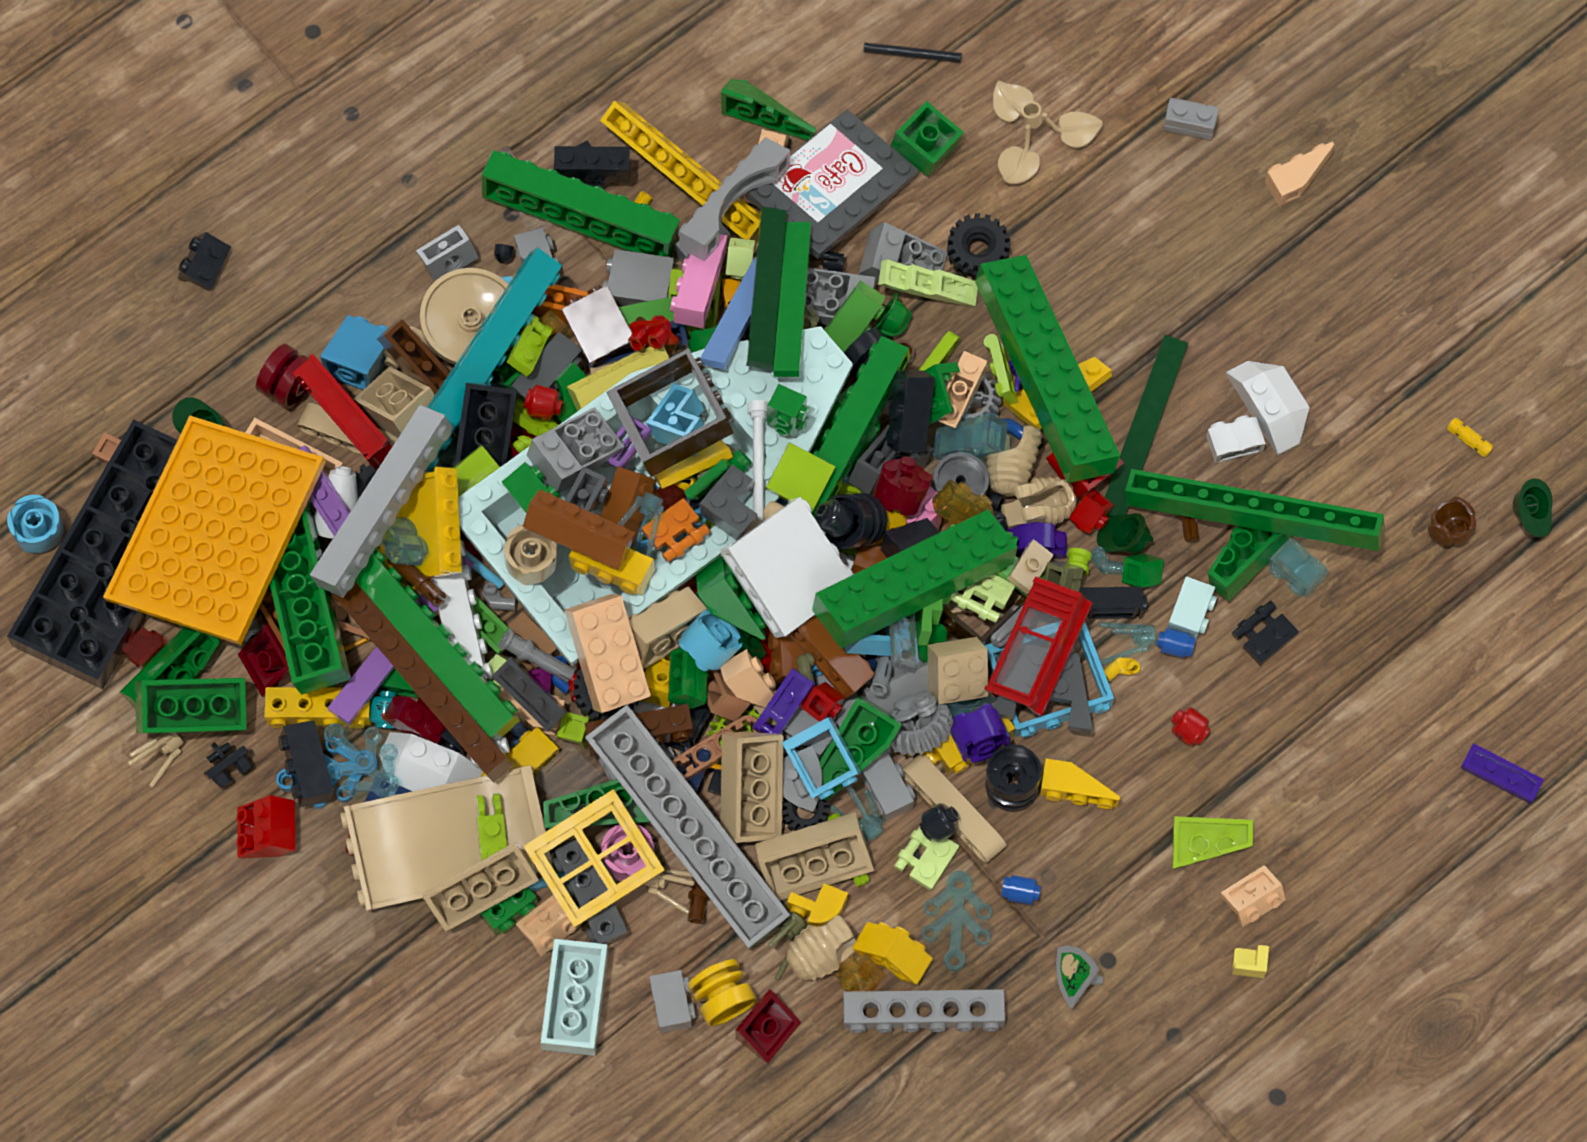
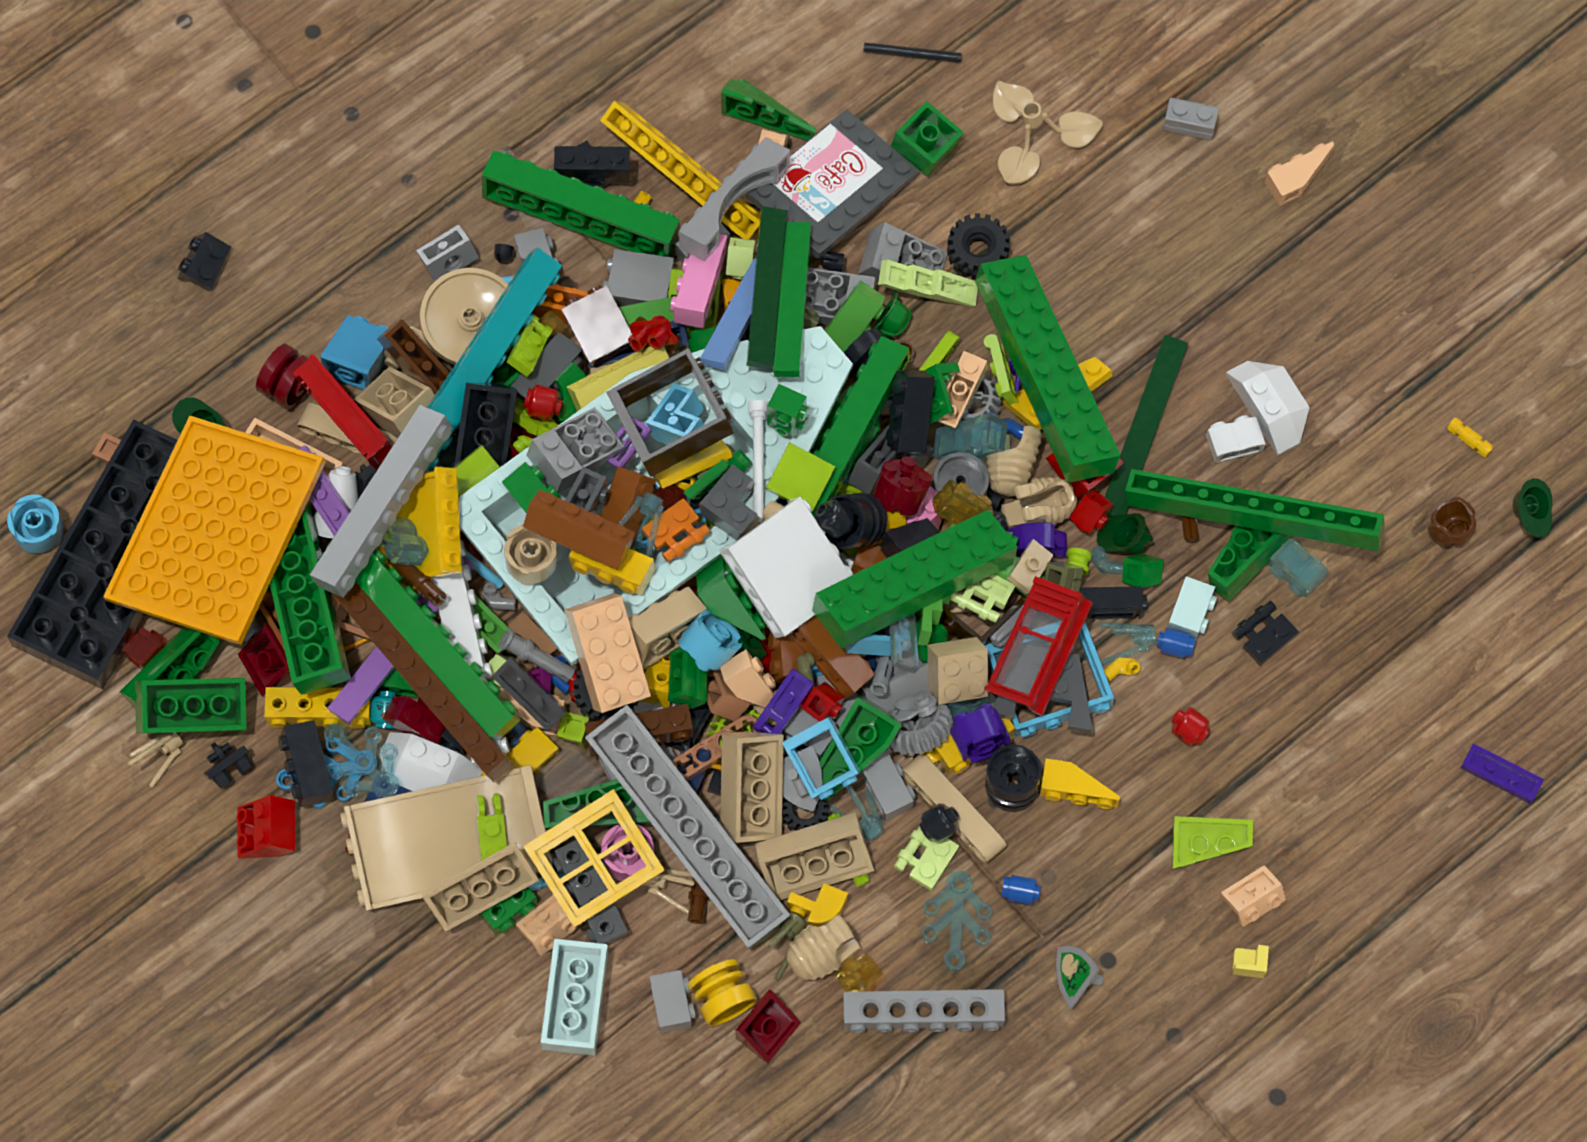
(894, 951): yellow brick -> none

